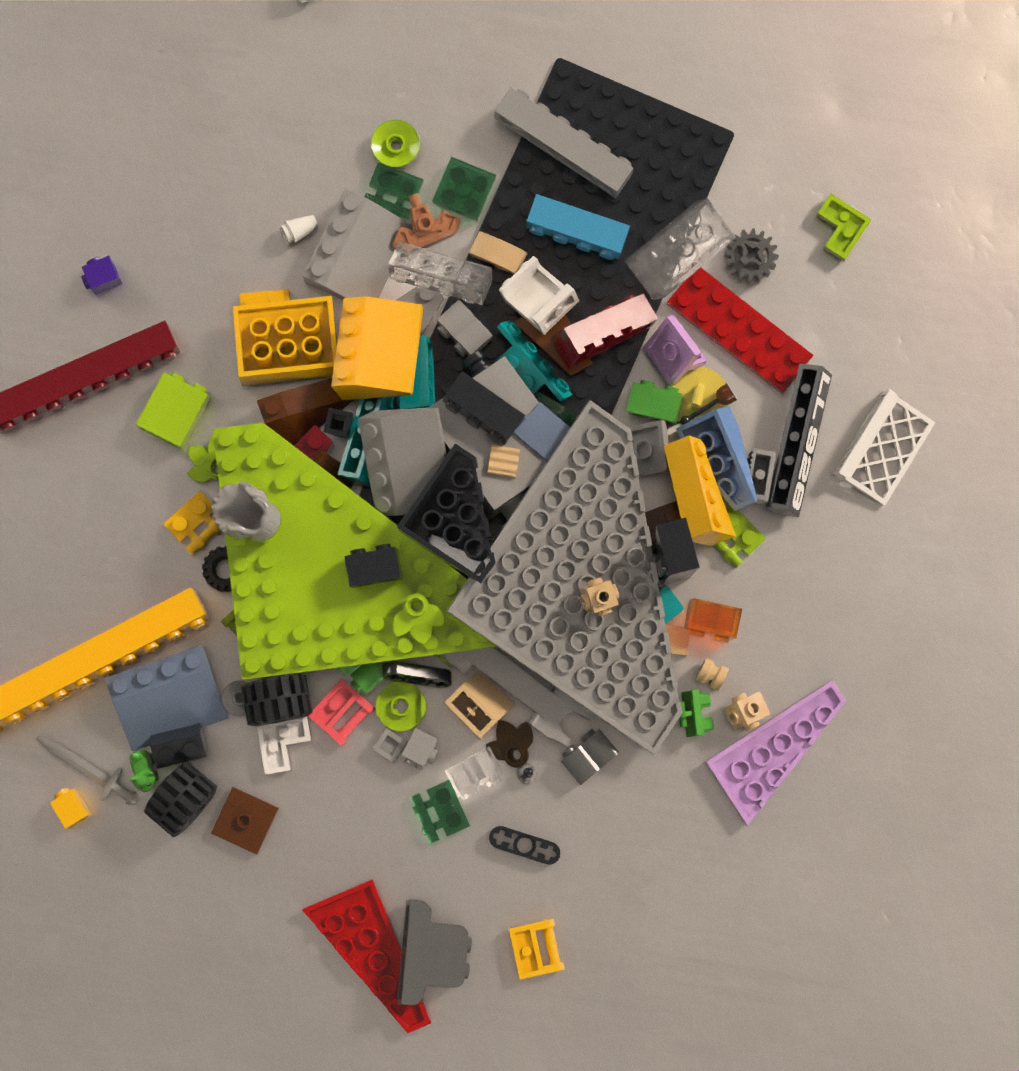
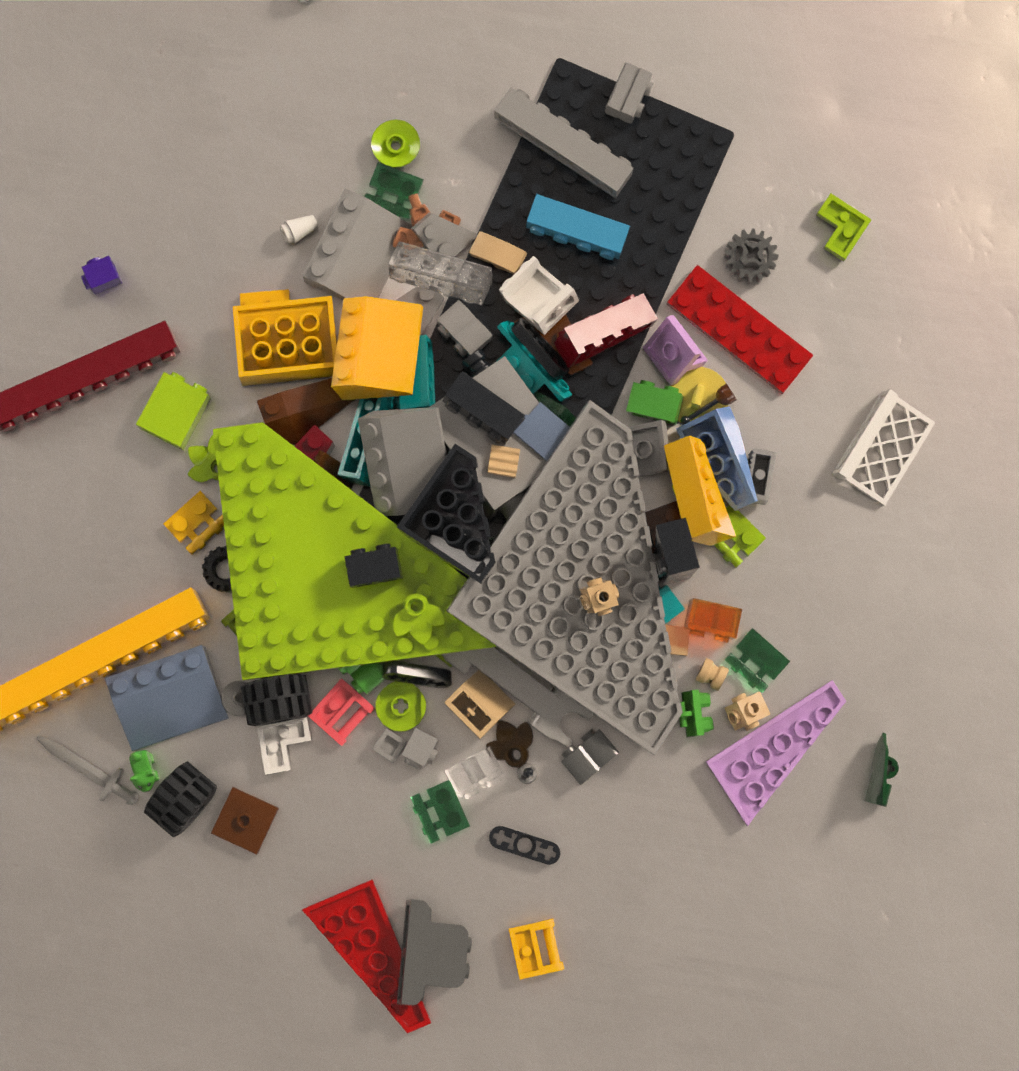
(70, 807): yellow brick -> none
(178, 746): black brick -> none
(245, 512): light grey hair -> none
(338, 423): black brick -> none
(442, 235): none -> light grey wing
(464, 189): clear green plate -> none
(540, 348): none -> black beam
(629, 92): none -> light grey brick
(680, 249): clear brick -> none
(762, 655): none -> clear green plate
(799, 440): black brick -> none
(878, 789): none -> panel

